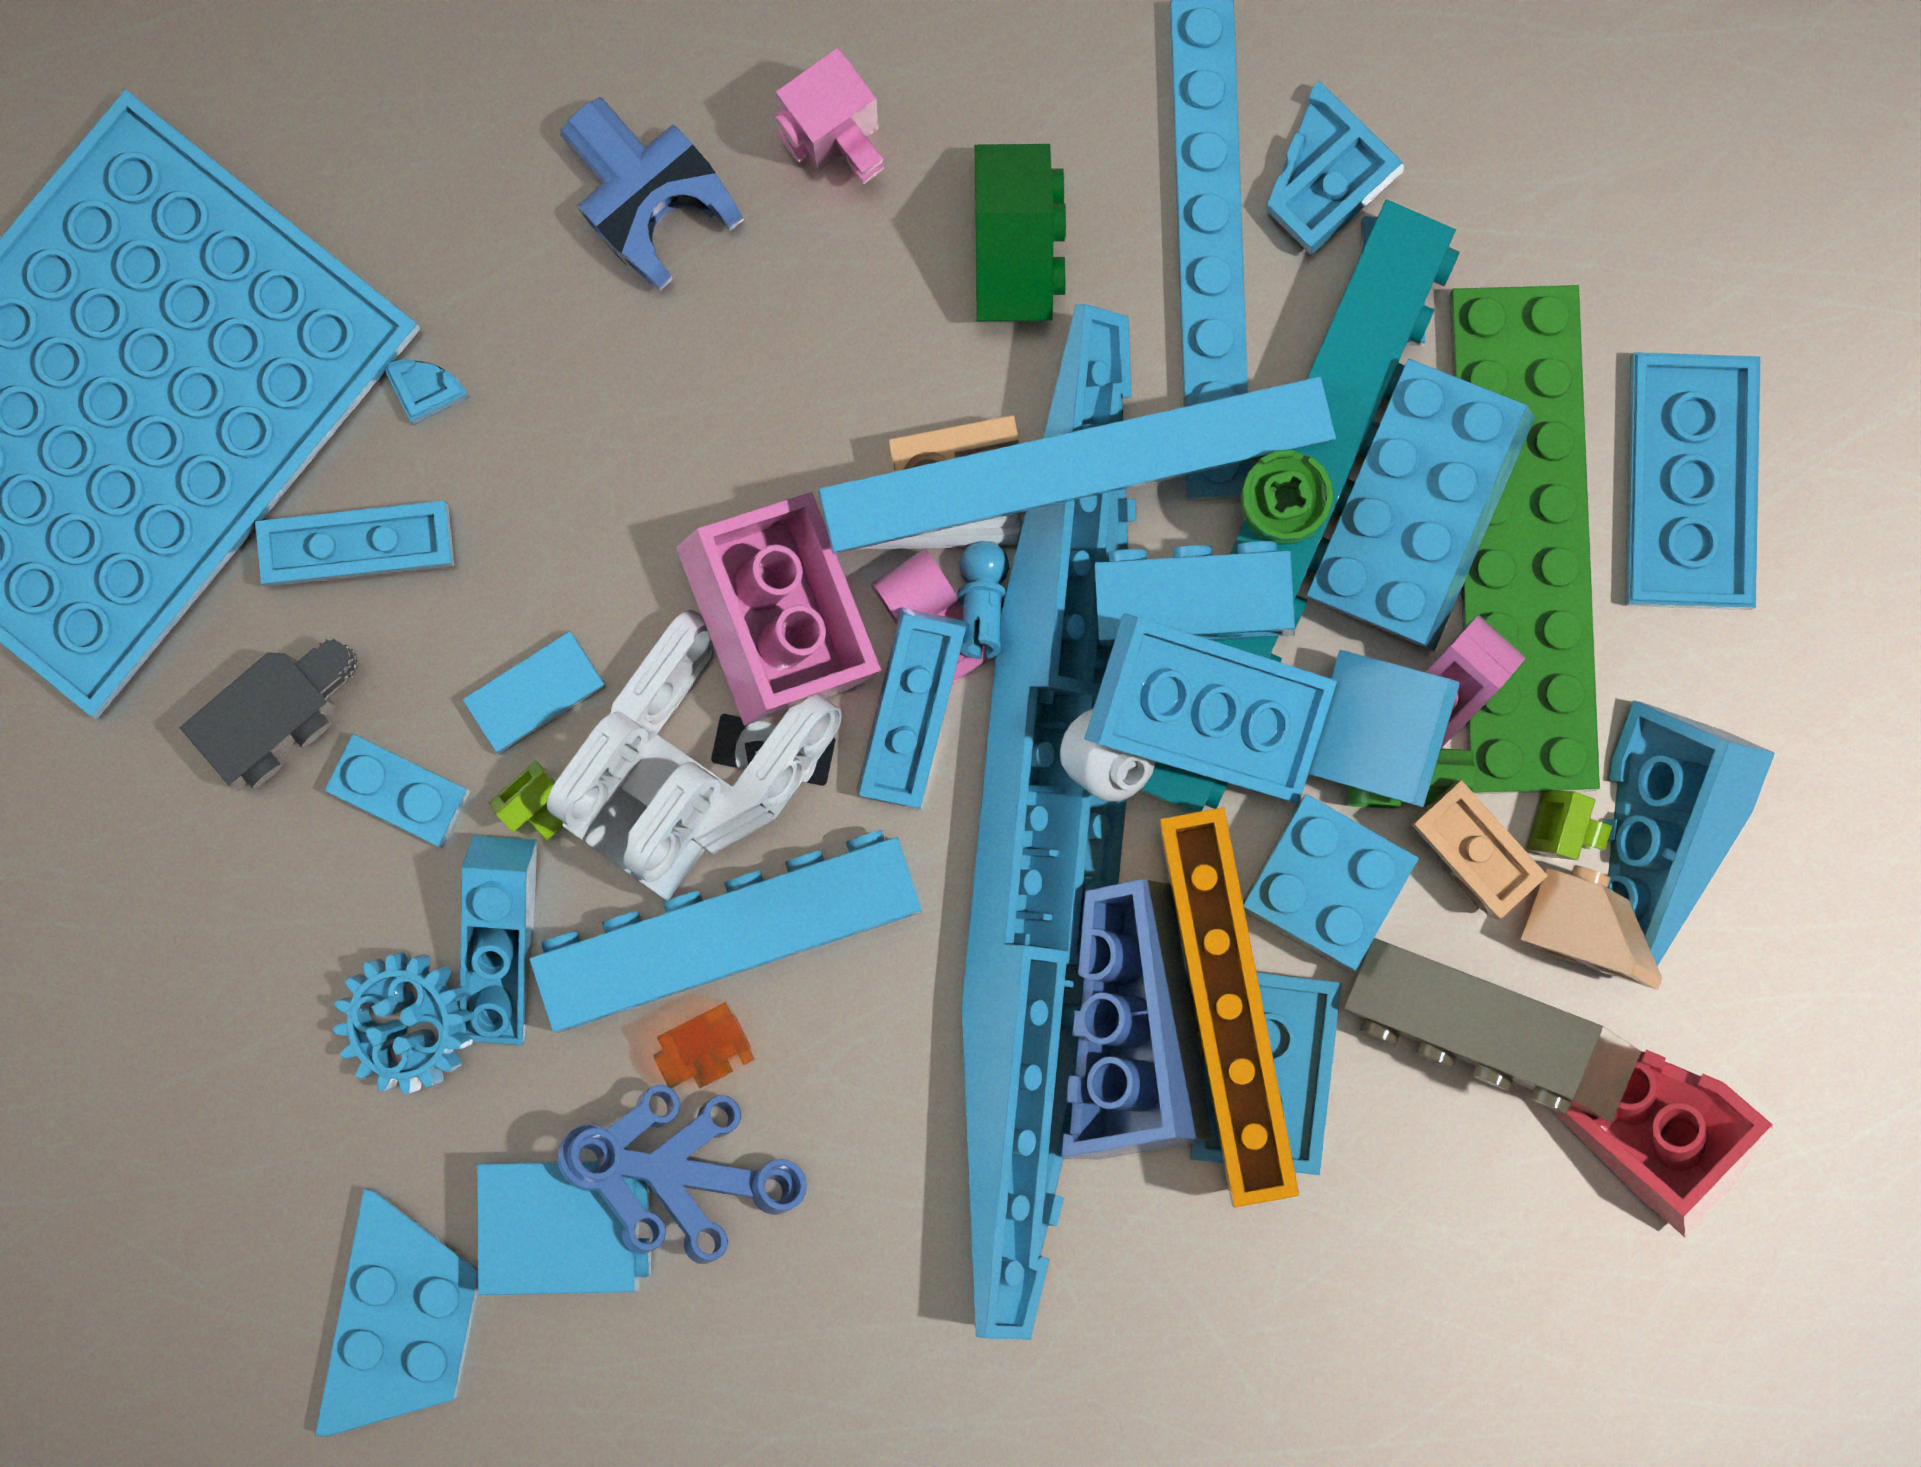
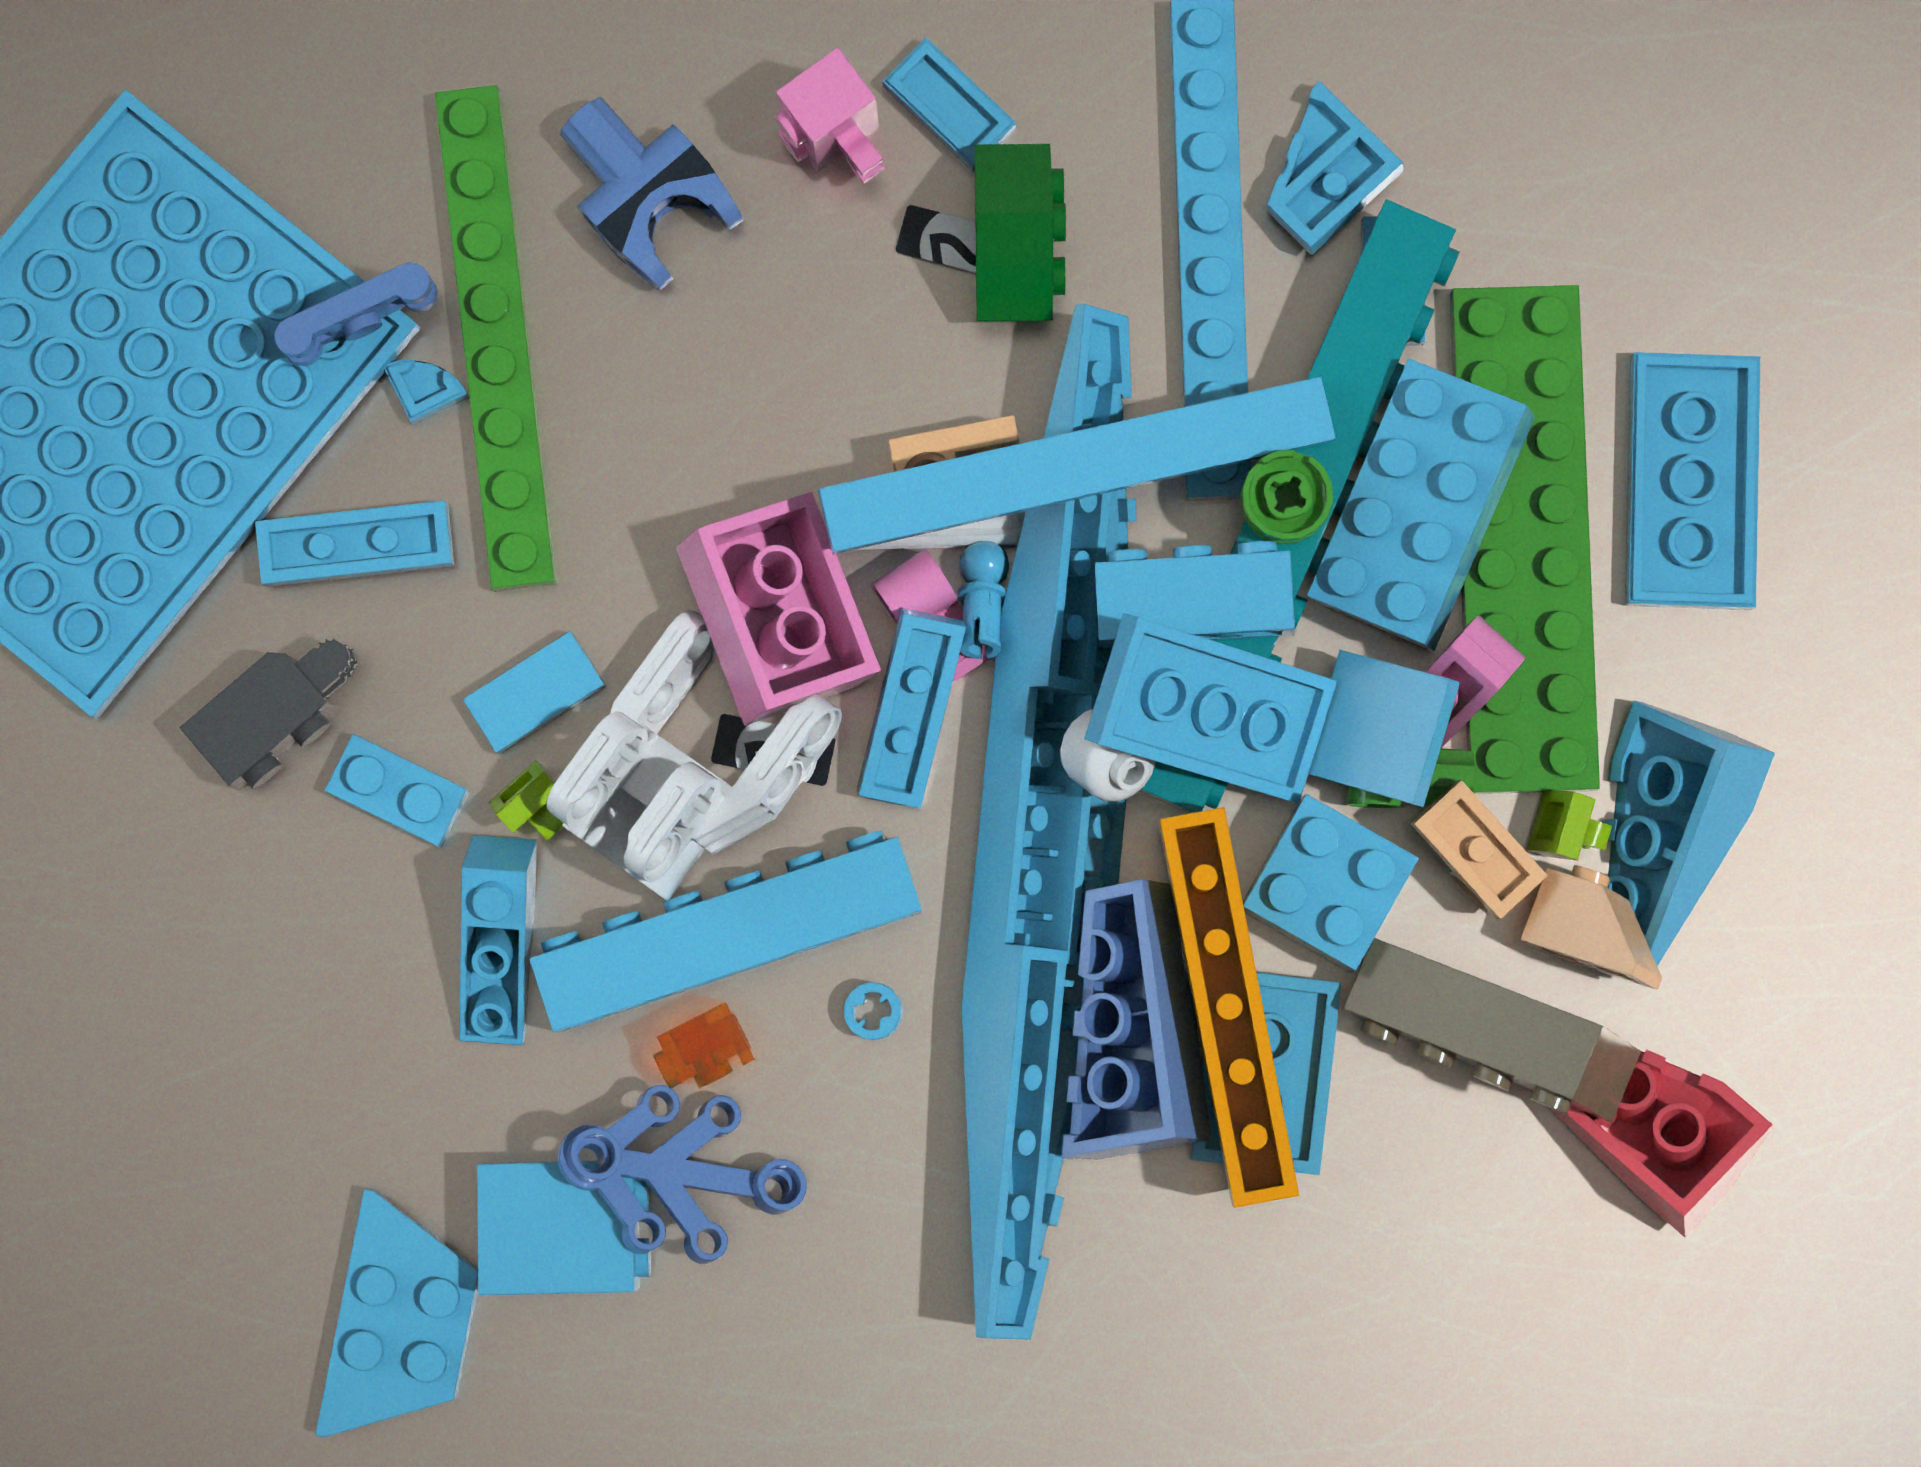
(355, 312): none -> medium blue plate
(371, 1042): medium azure gear -> none
(495, 338): none -> bright green plate
(859, 997): none -> medium azure bush
(938, 238): none -> sticker
(947, 102): none -> medium azure tile

